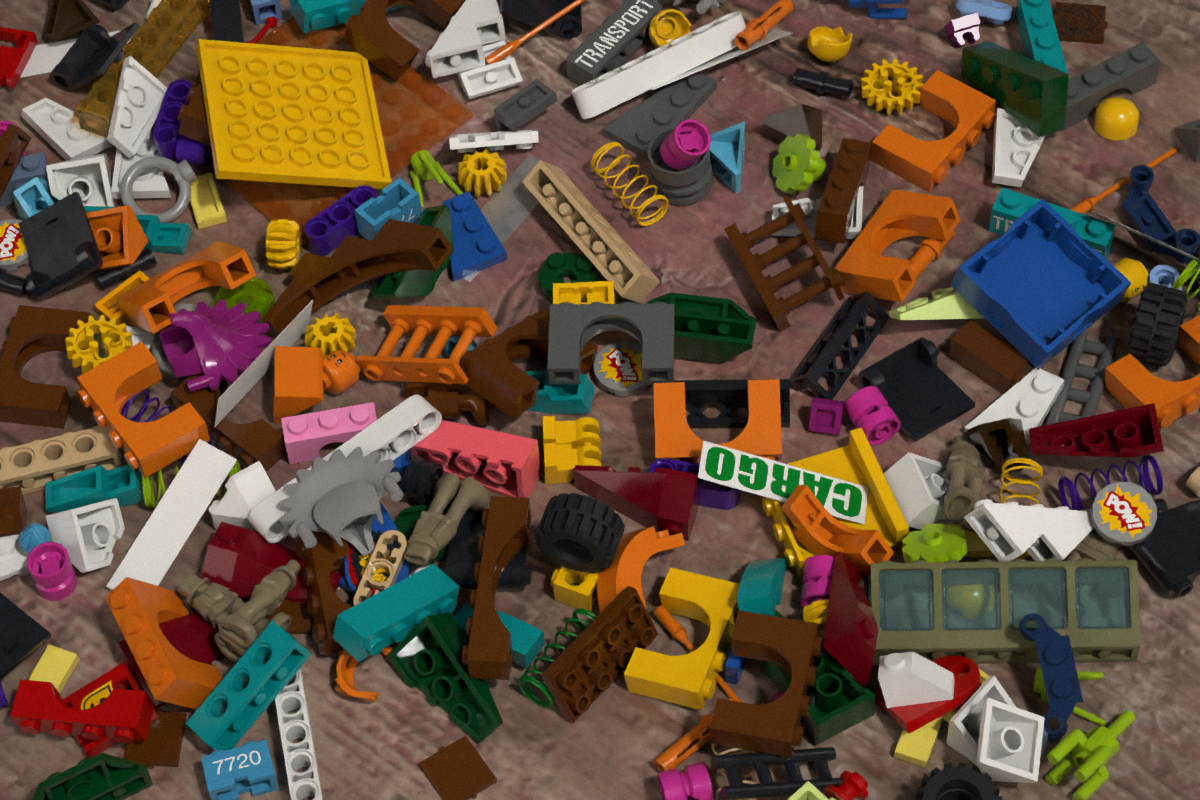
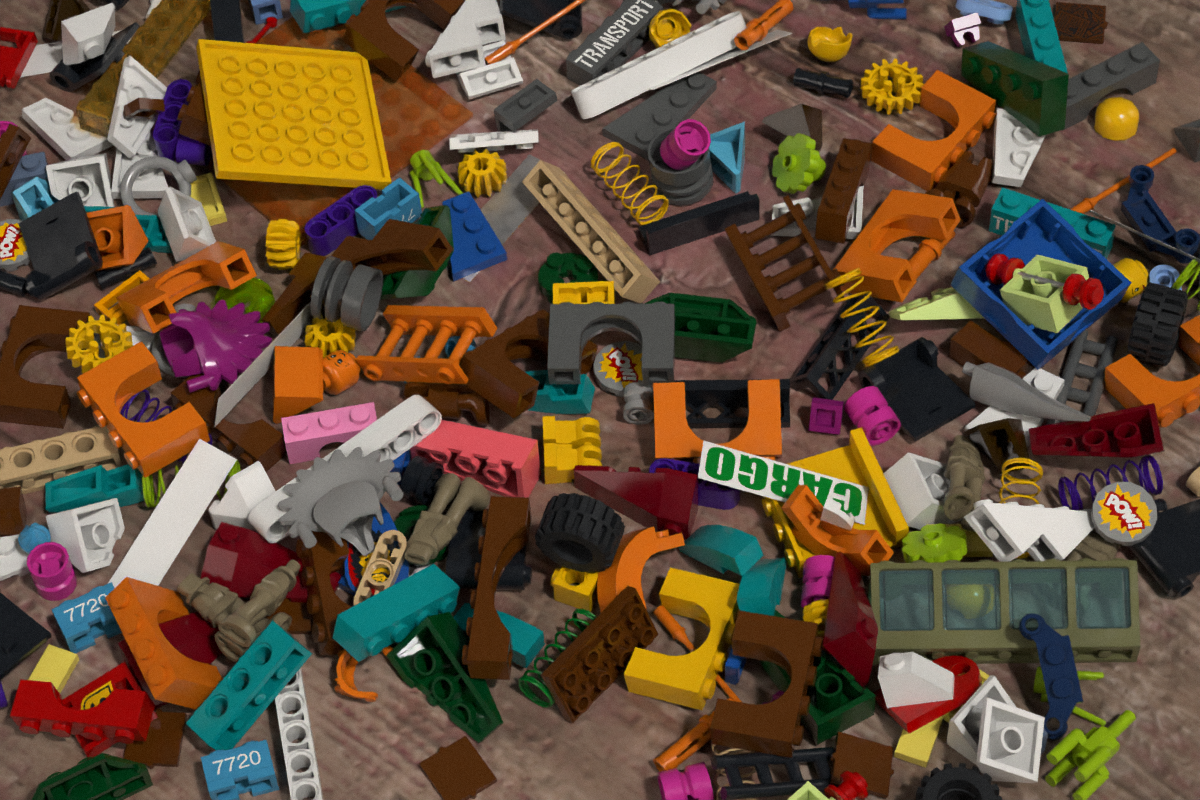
(86, 619): none -> dark azure brick
(87, 34): none -> white slope
(144, 108): none -> reddish brown tile
(184, 224): none -> white slope
(346, 293): none -> dark grey wheel
(638, 404): none -> light grey wheel
(699, 222): none -> black panel
(723, 548): none -> teal slope
(832, 514): none -> white tile
(865, 757): none -> reddish brown piece
(872, 358): none -> yellow piece
(968, 183): none -> reddish brown piece
(1011, 393): none -> light grey piece
(1044, 290): none -> yellowish green brick

